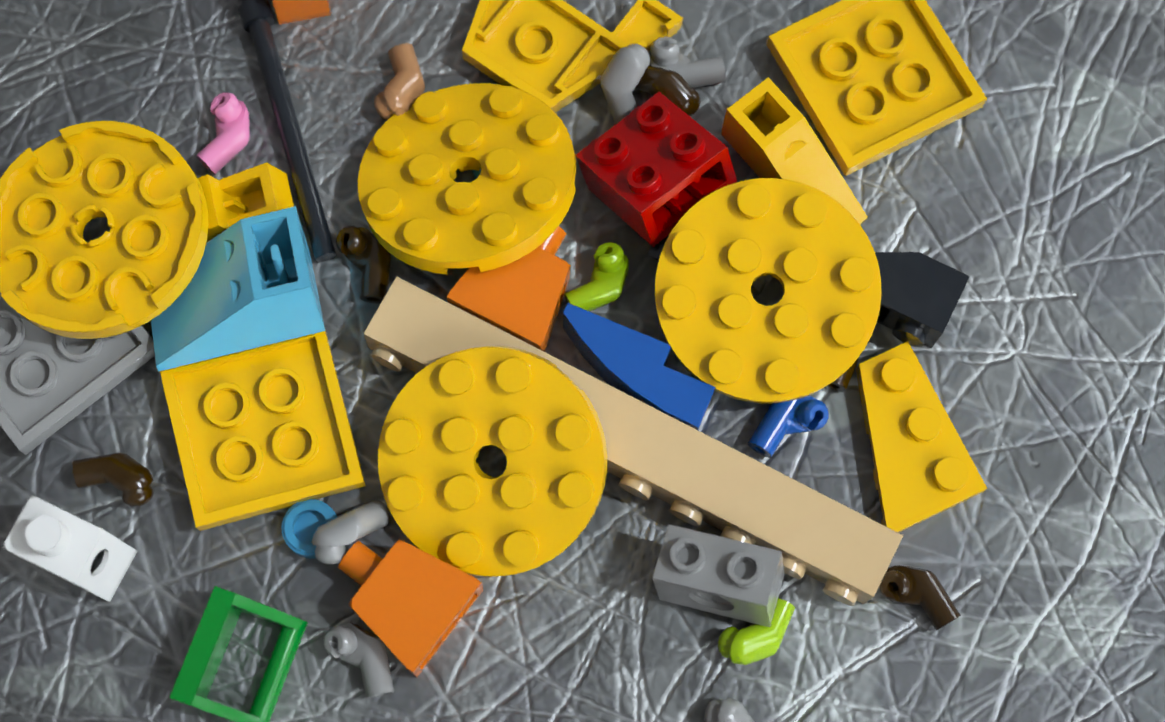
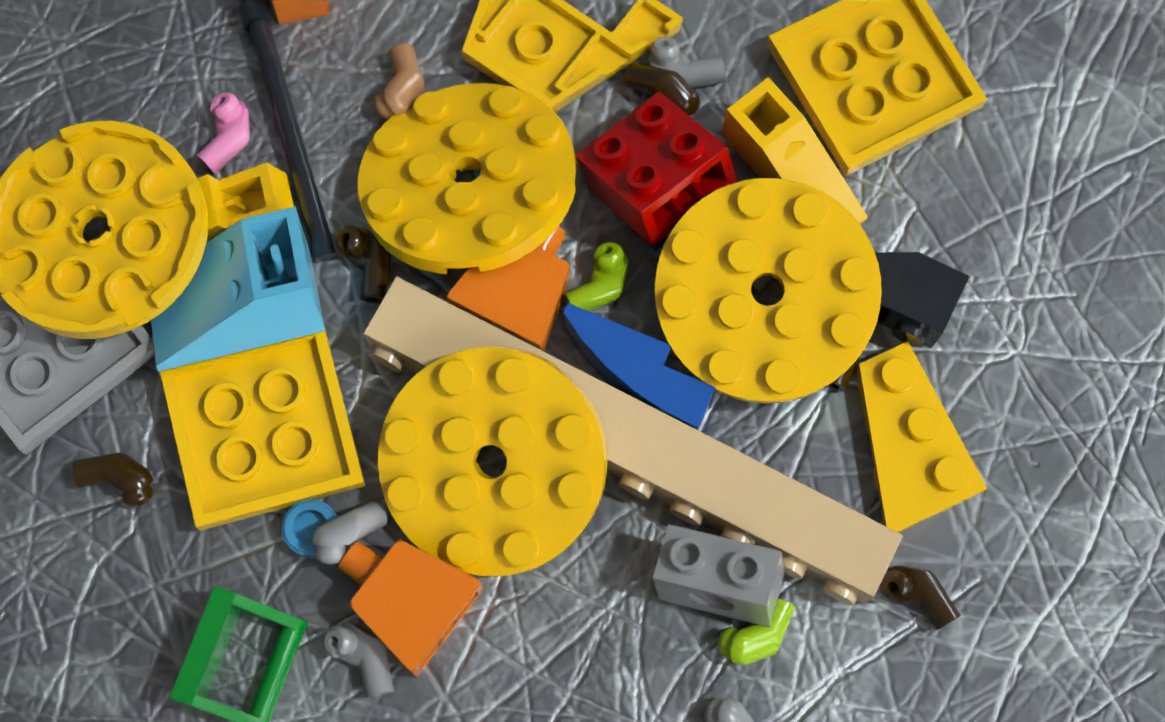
(68, 547): white torso -> none
(622, 77): light grey arm -> none
(788, 418): blue arm -> none

